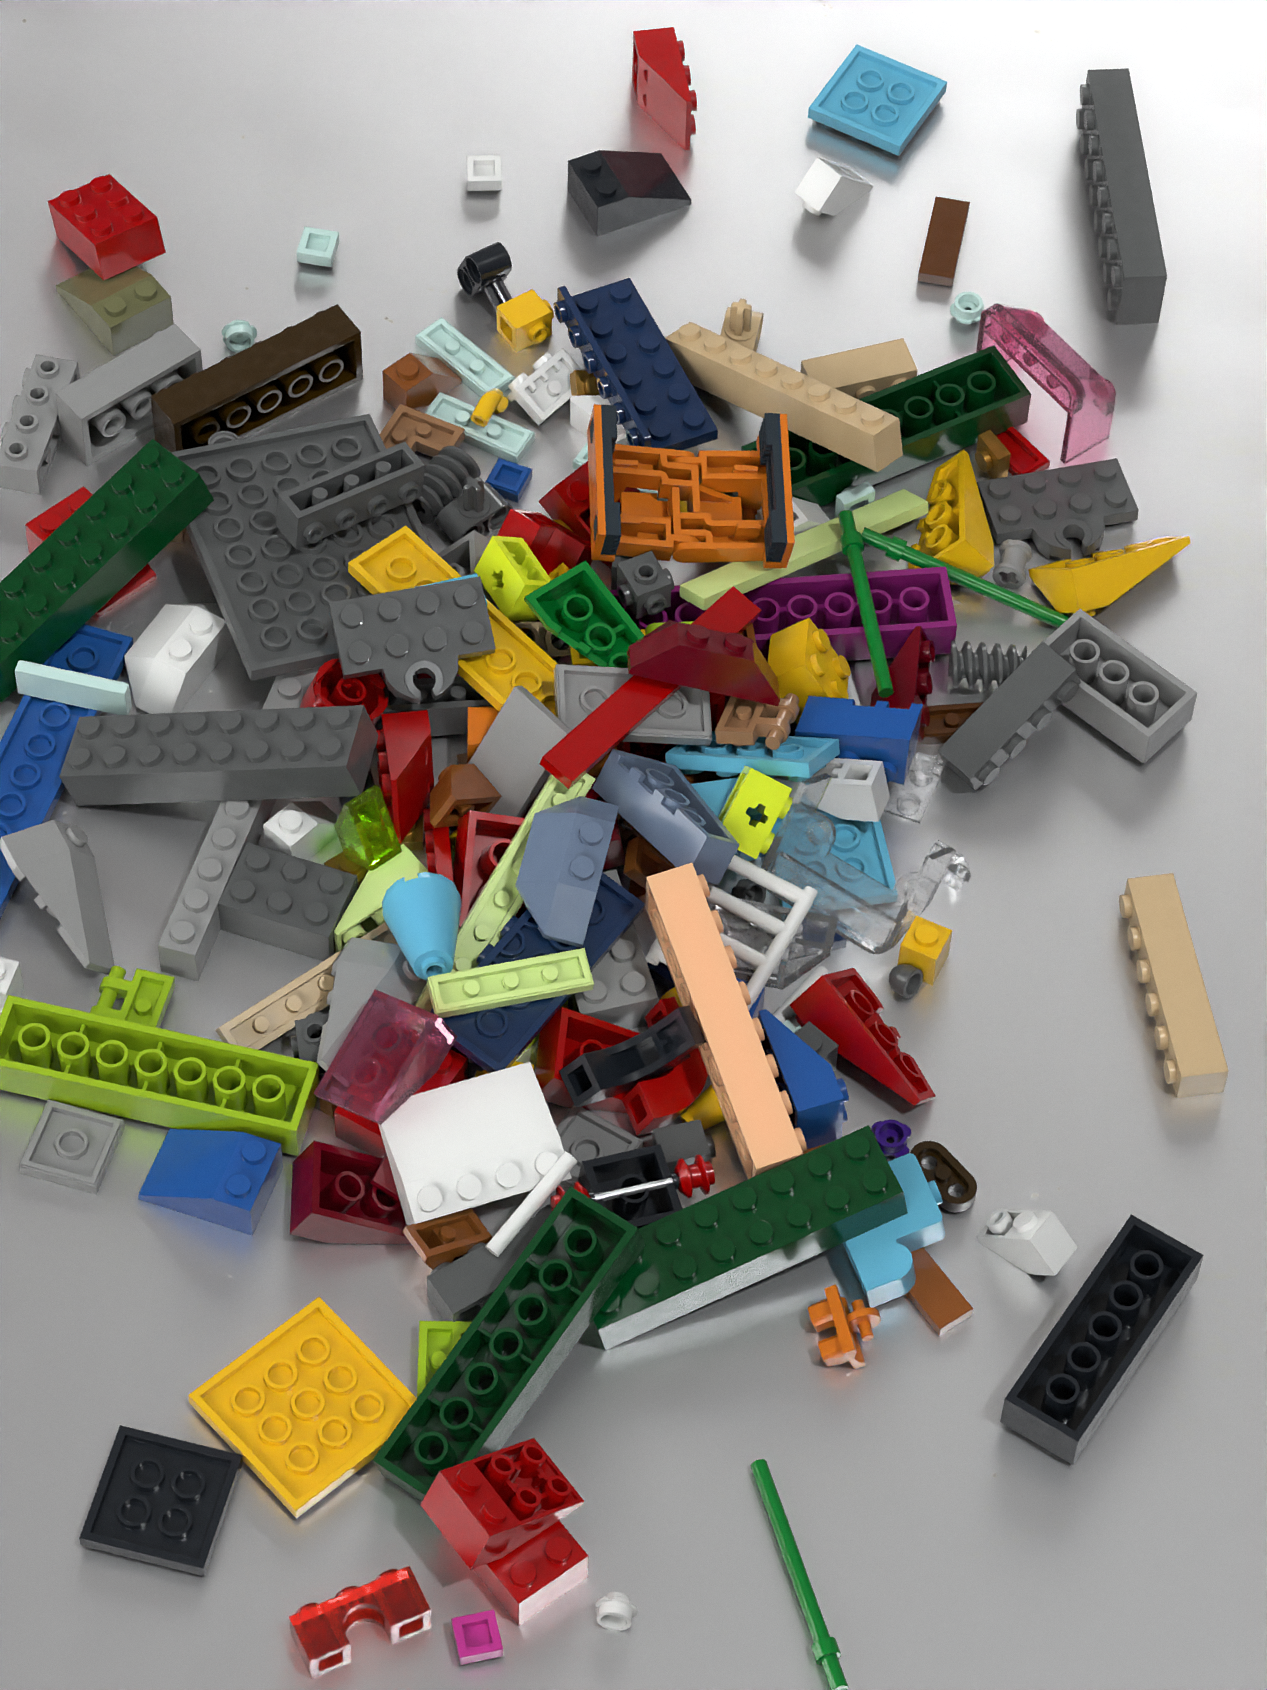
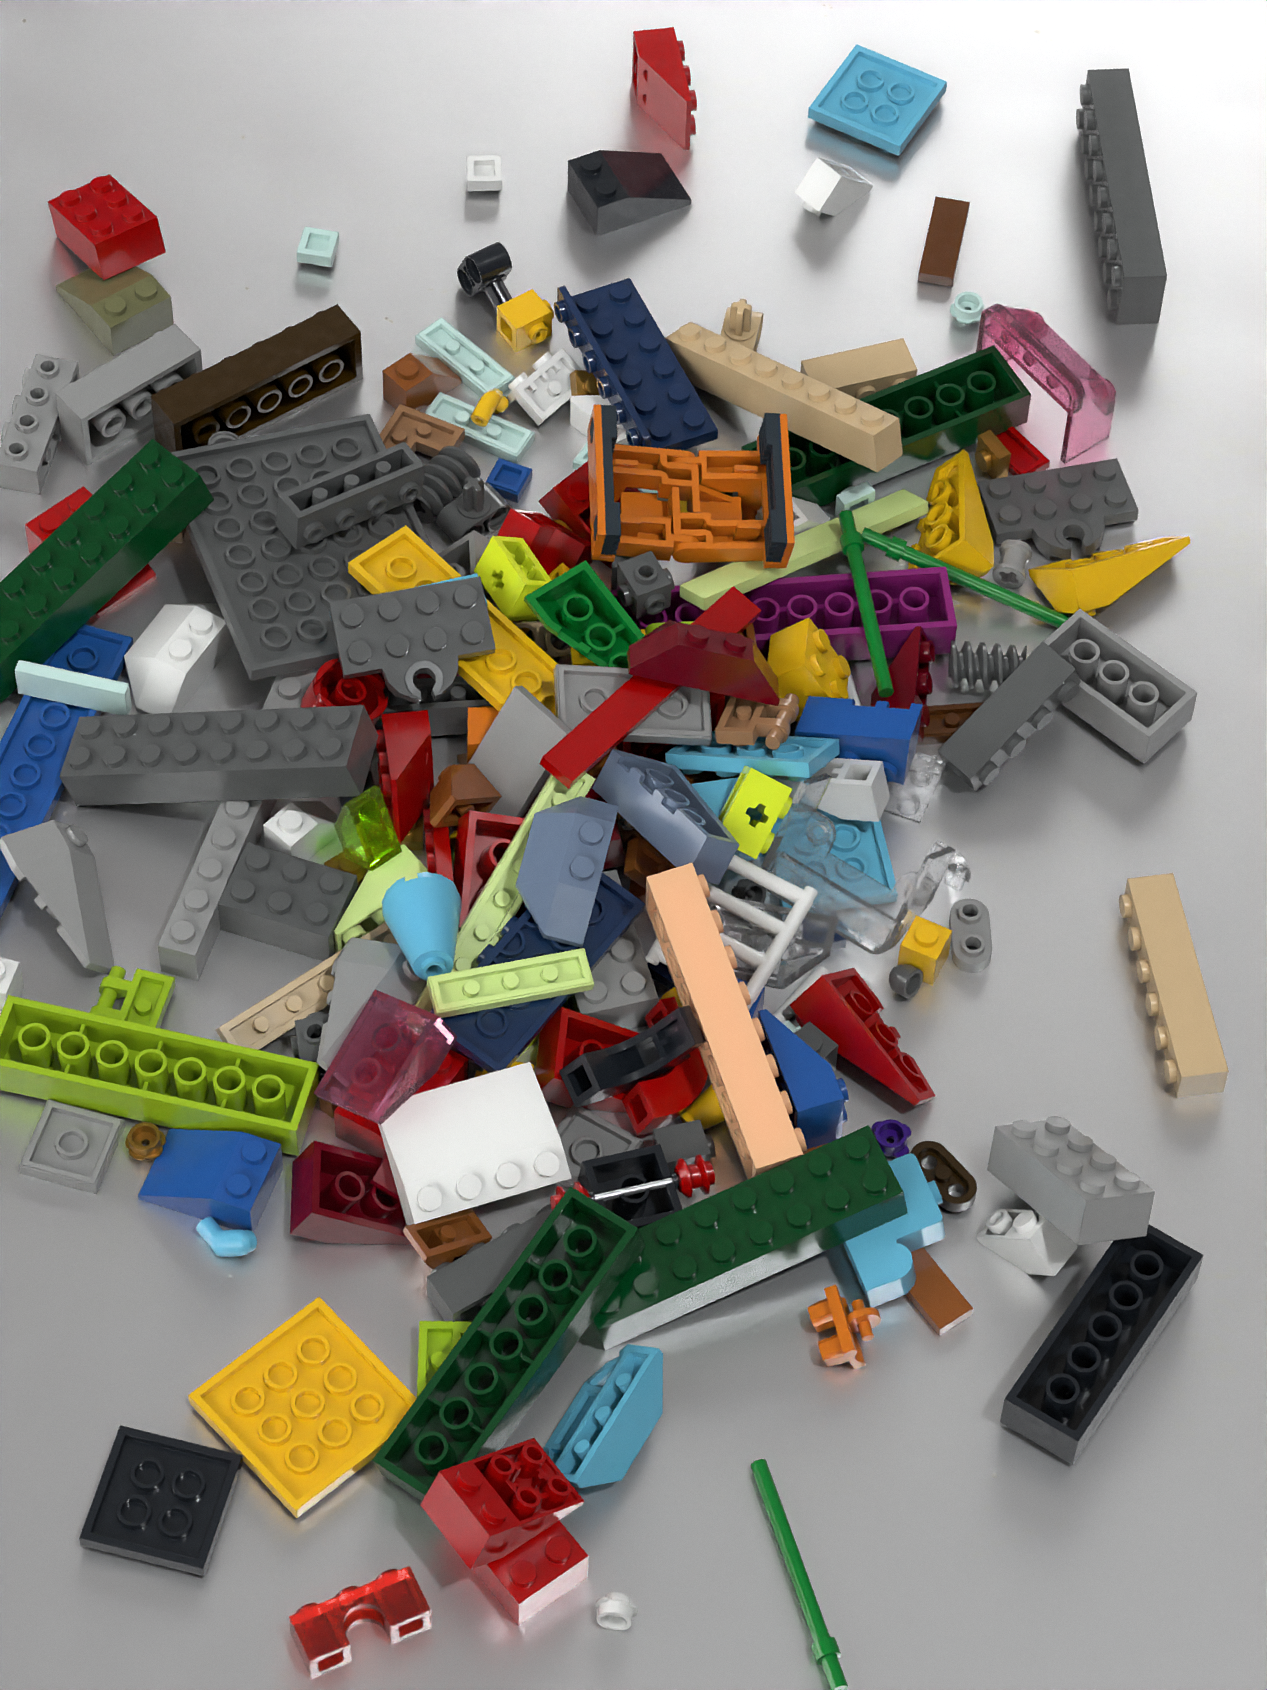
(144, 1133): none -> pearl gold plate
(226, 1242): none -> medium azure arm
(239, 335): light aqua plate -> none
(477, 1637): dark pink plate -> none
(531, 1204): white bar -> none
(610, 1418): none -> medium azure wedge
(970, 932): none -> light grey plate
(1070, 1181): none -> light grey brick

